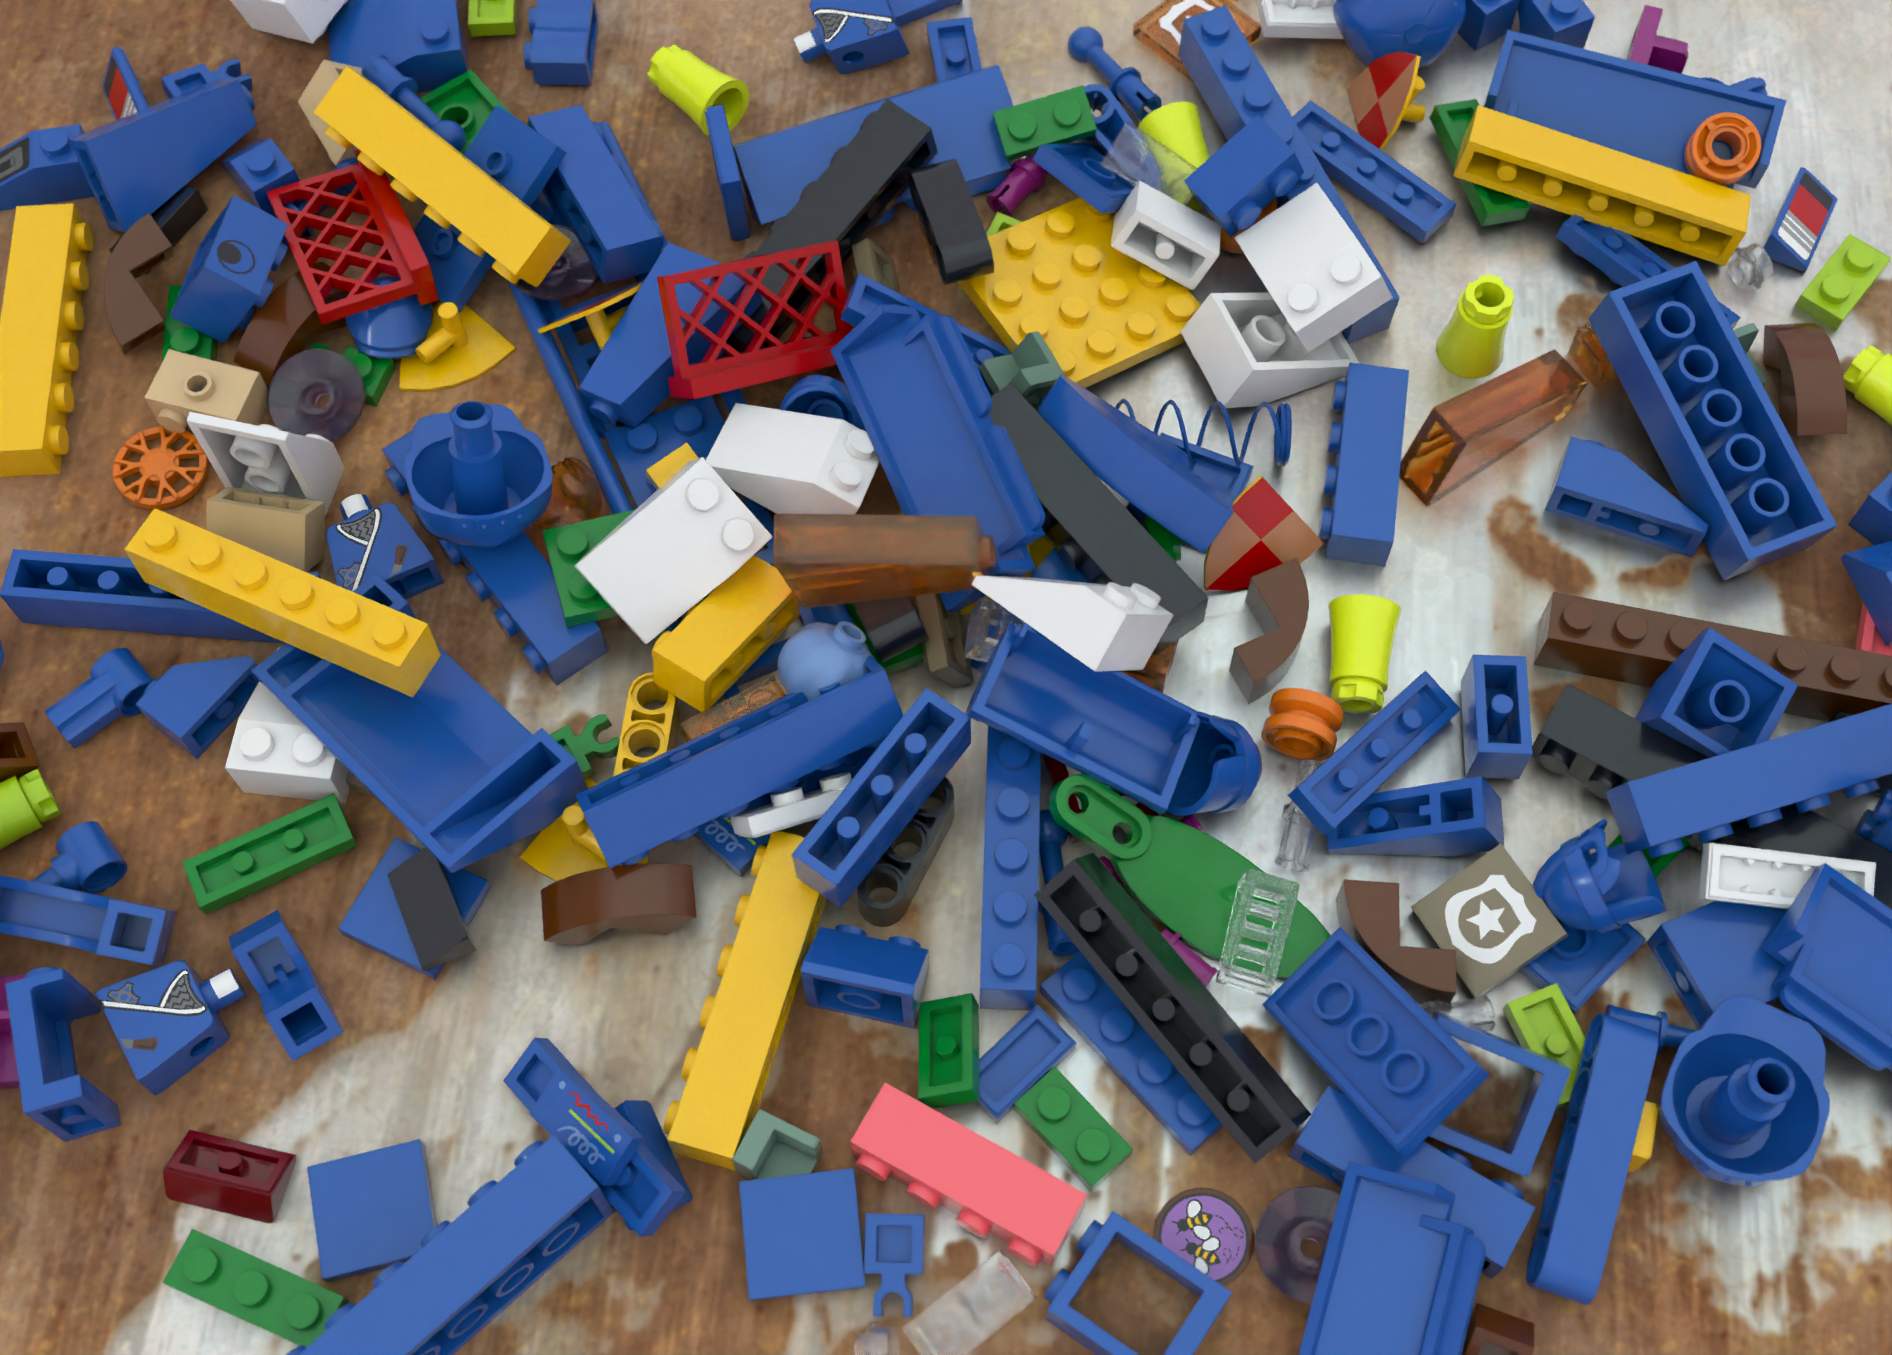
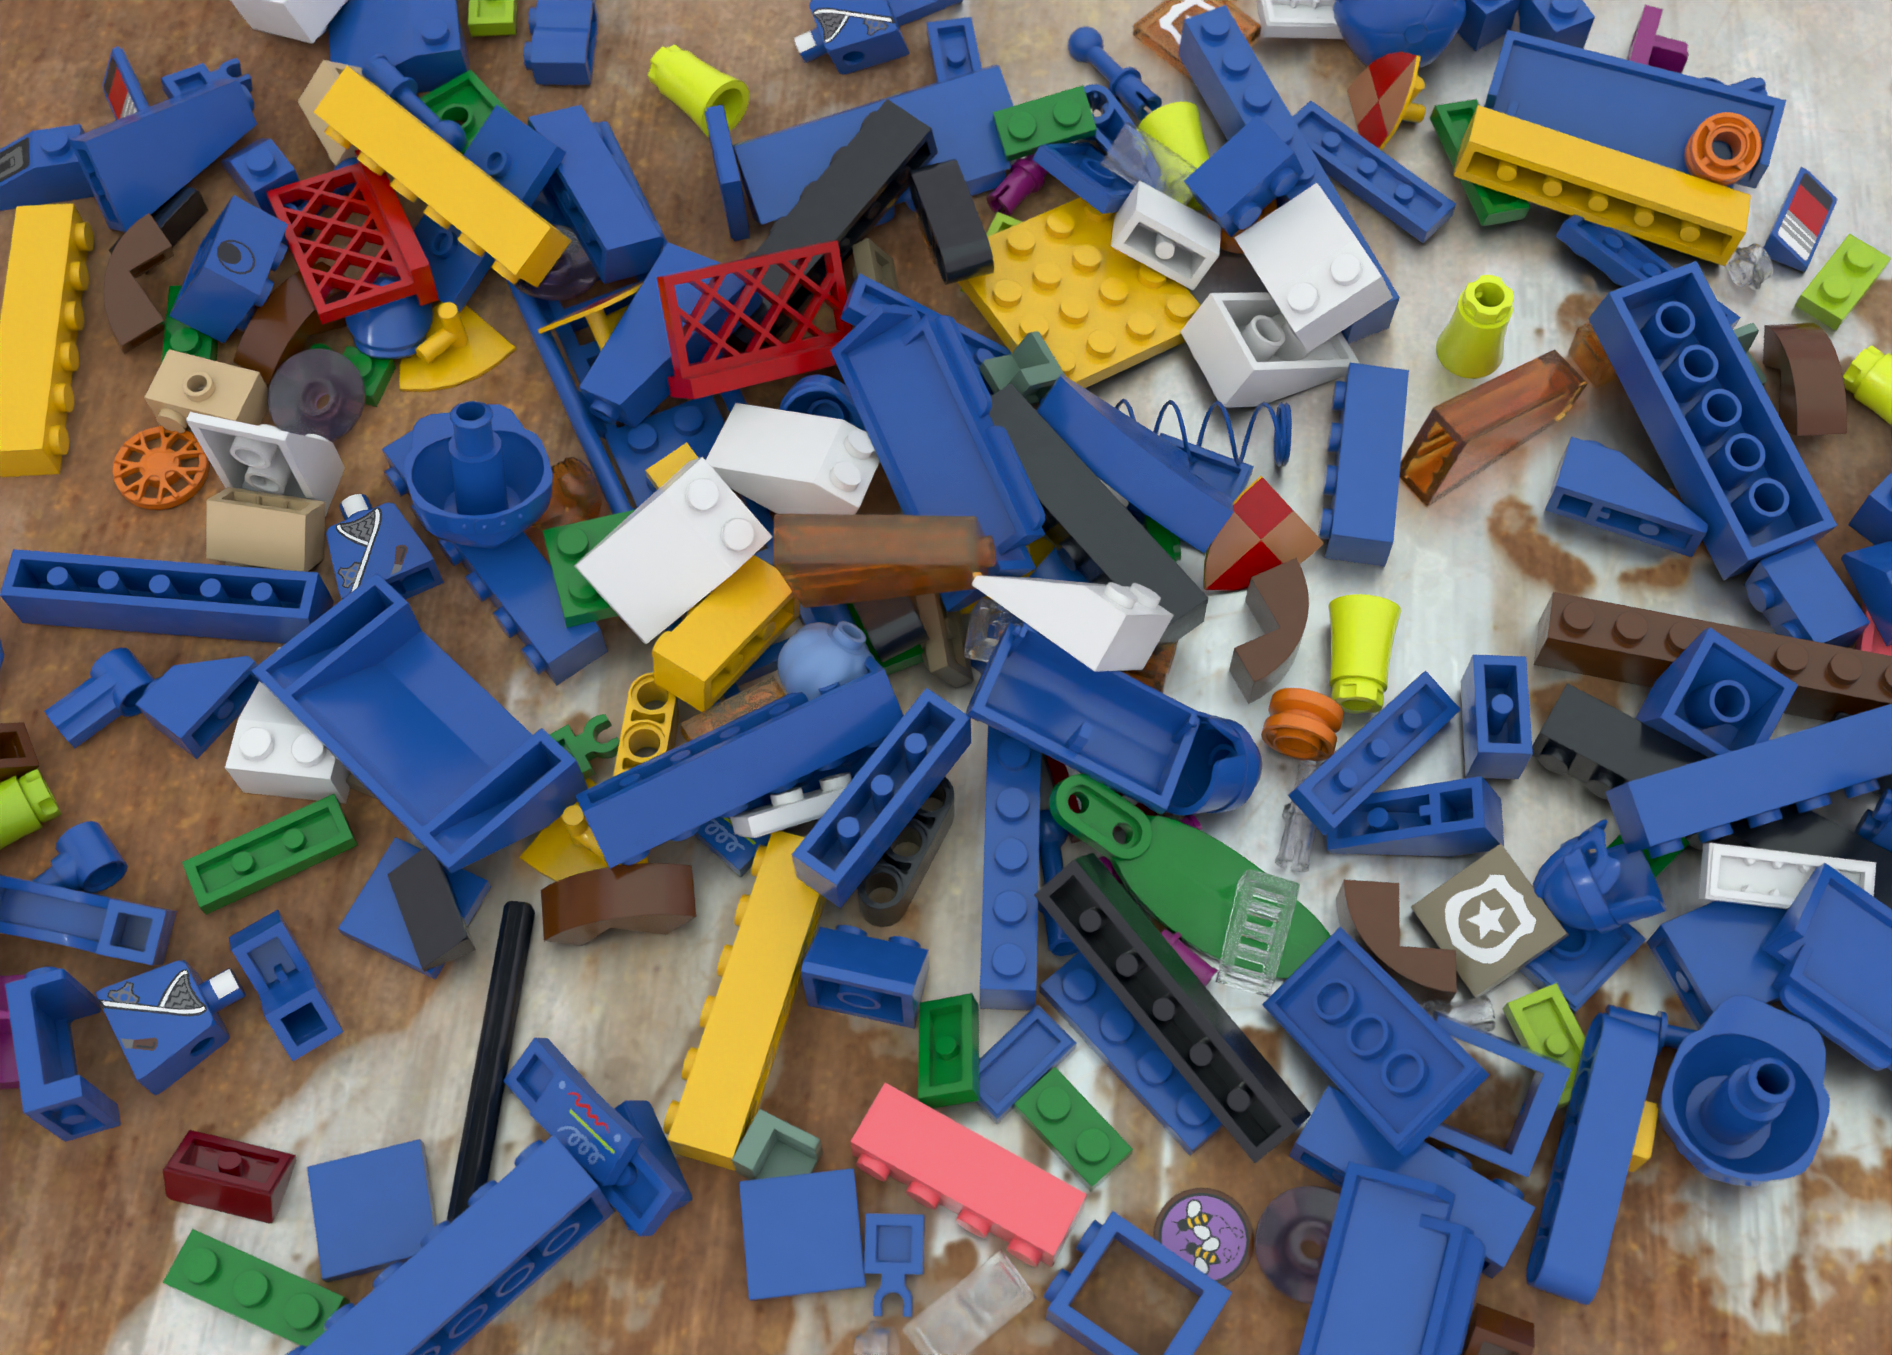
(284, 602): yellow brick -> none
(492, 1055): none -> black axle
(1805, 597): none -> blue brick

